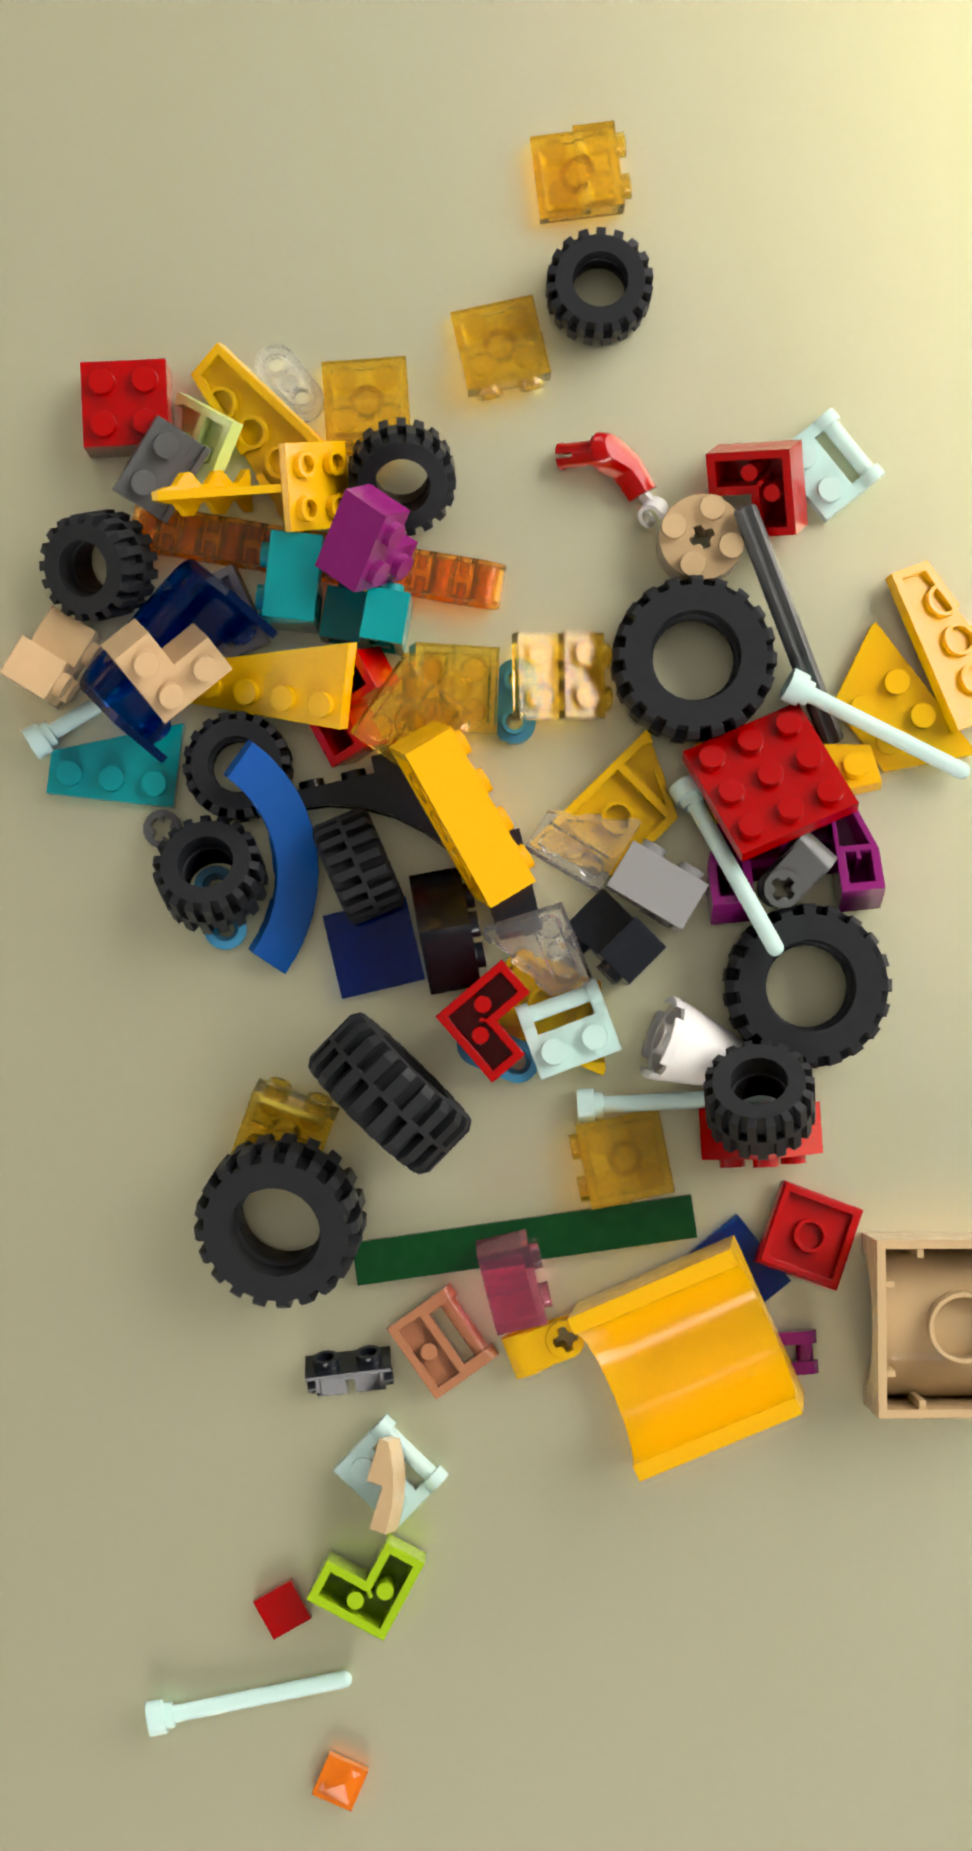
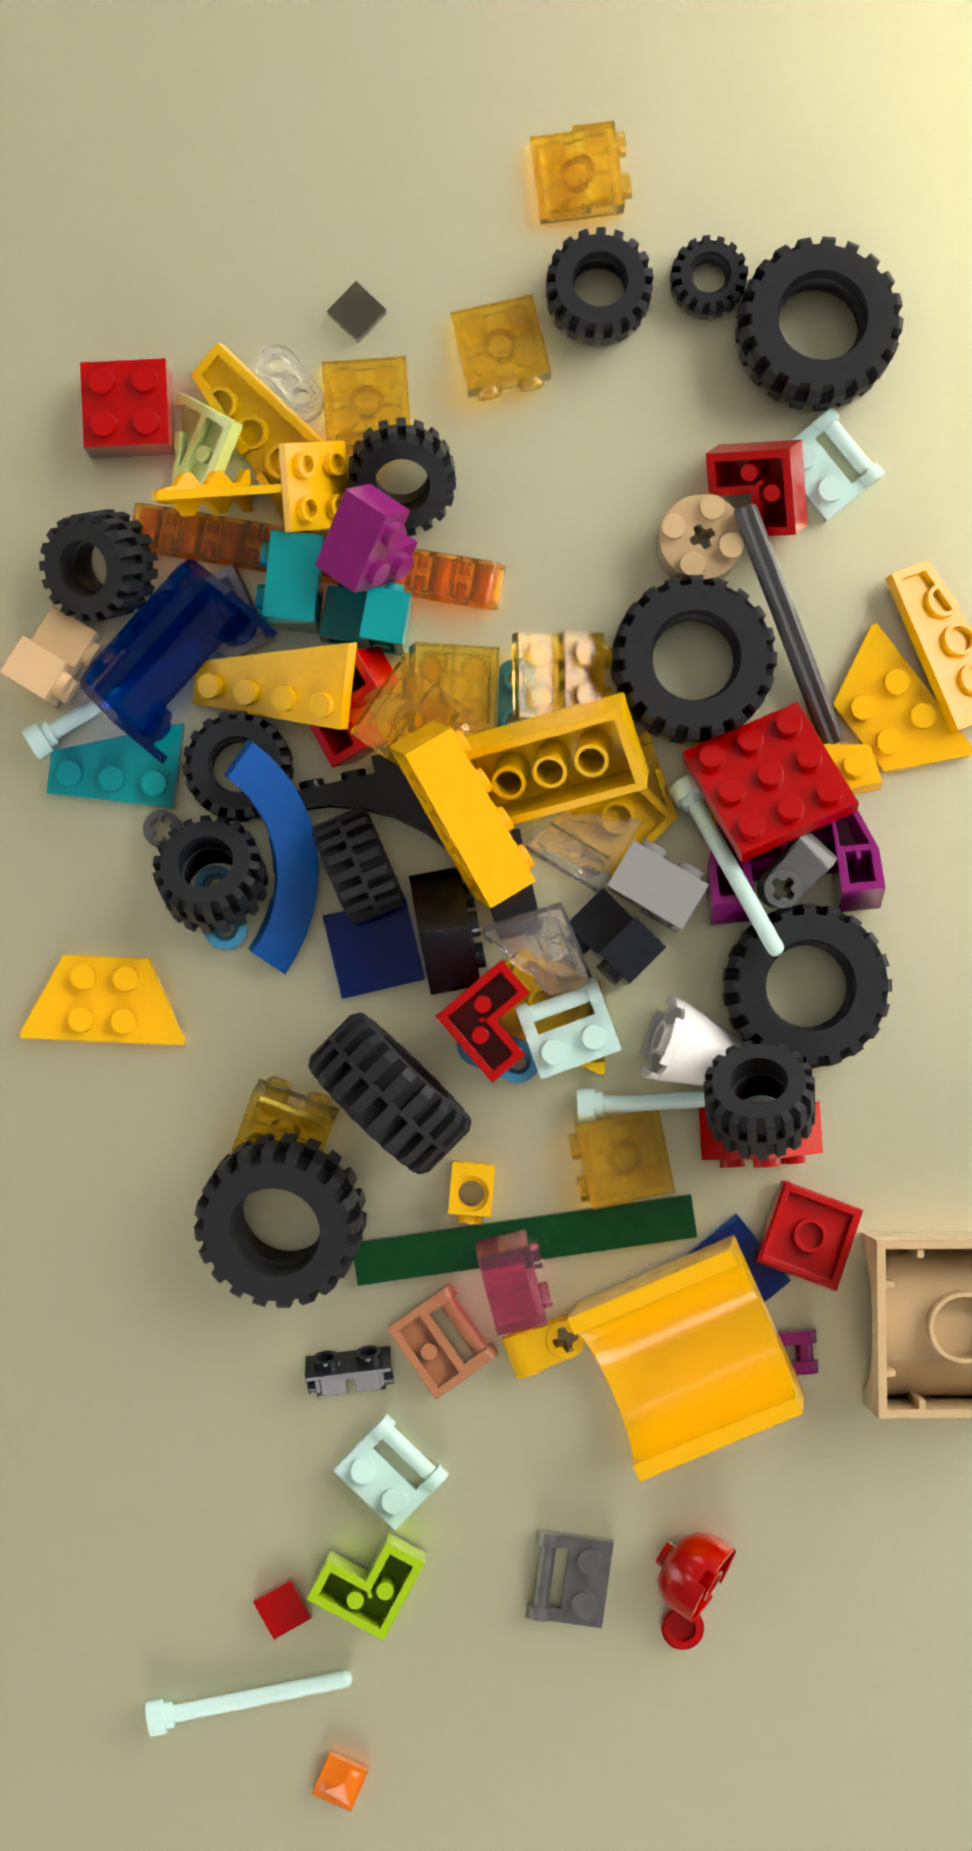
(104, 1003): none -> yellow wing
(156, 463): dark grey plate -> none
(168, 675): tan brick -> none
(356, 312): none -> clear smoke tile
(389, 1472): tan slope -> none
(471, 1171): none -> yellow brick
(562, 759): none -> yellow brick
(584, 1578): none -> flat silver plate
(620, 462): red arm -> none
(680, 1632): none -> red tile
(692, 1572): none -> red cylinder
(708, 252): none -> black tyre
(801, 690): light aqua piece -> none
(828, 270): none -> black tyre

